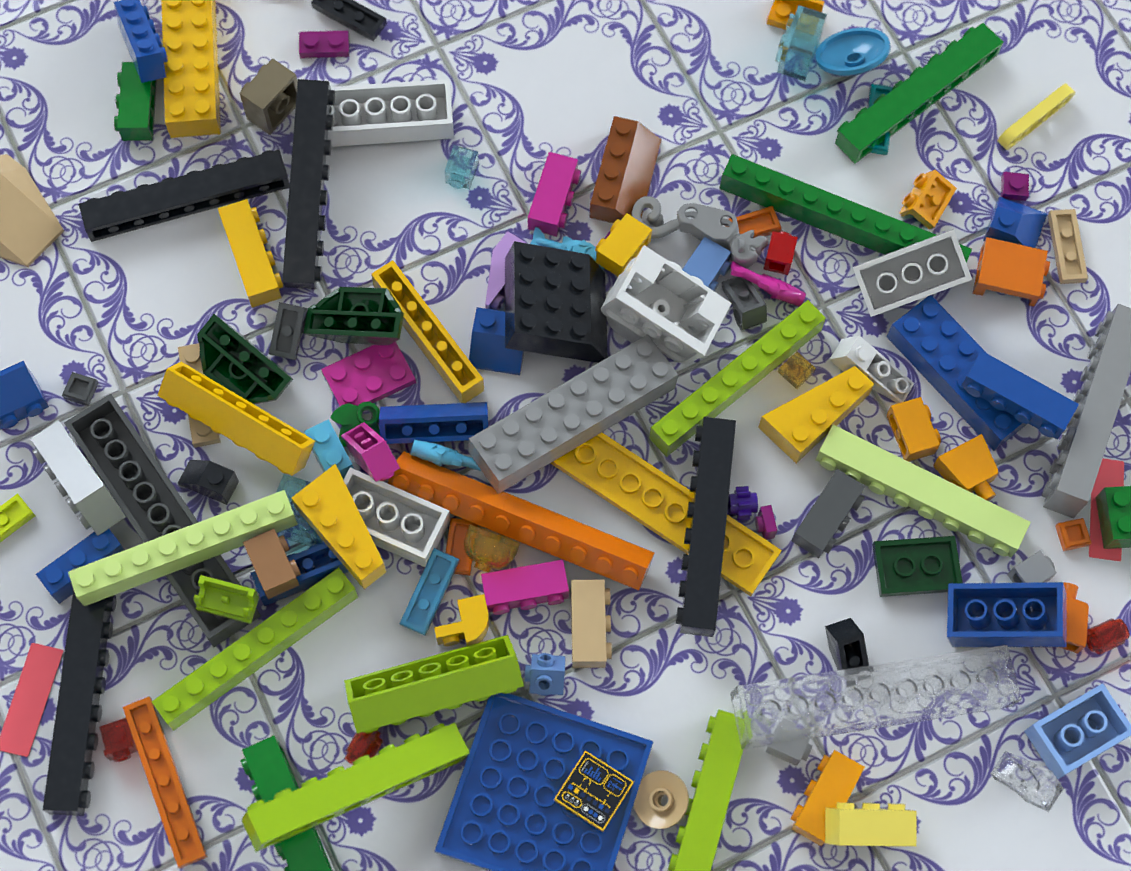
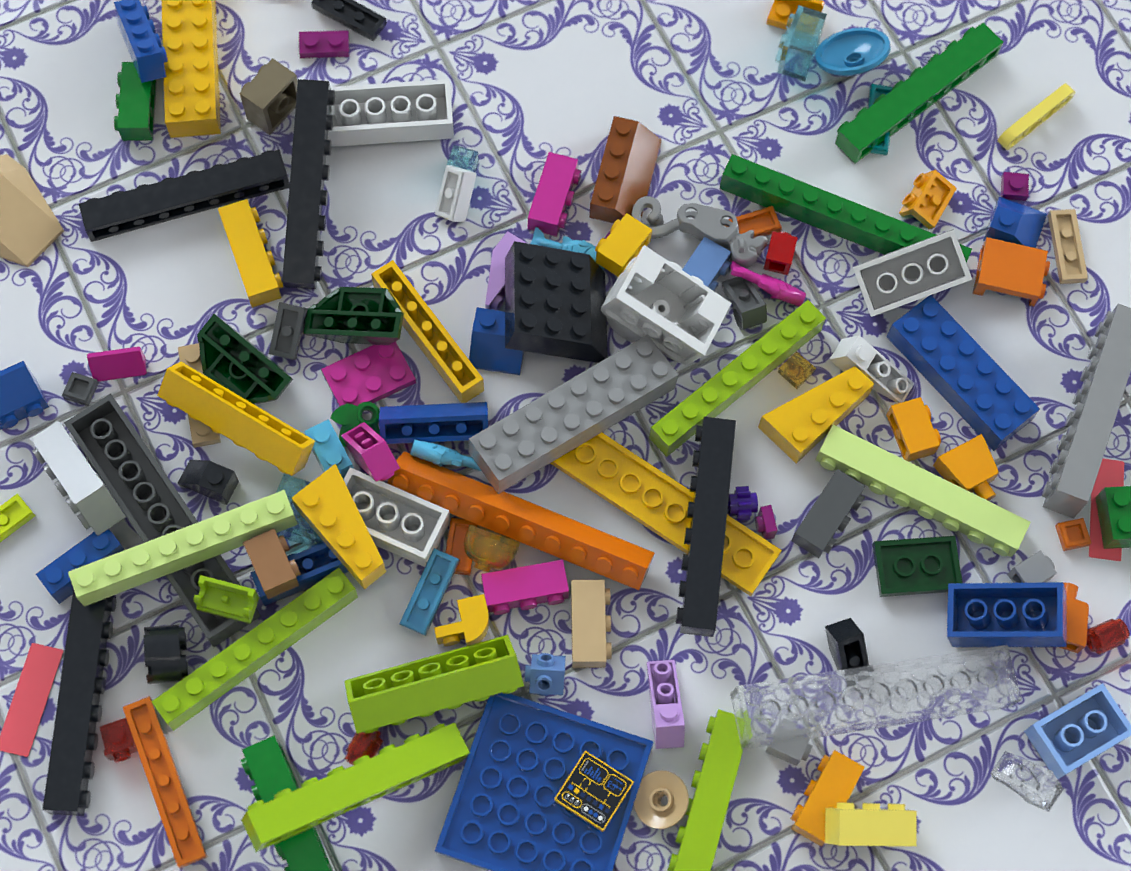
(117, 363): none -> dark pink slope
(164, 653): none -> black brick
(455, 194): none -> white slope
(665, 704): none -> lavender slope
(1019, 395): blue brick -> none

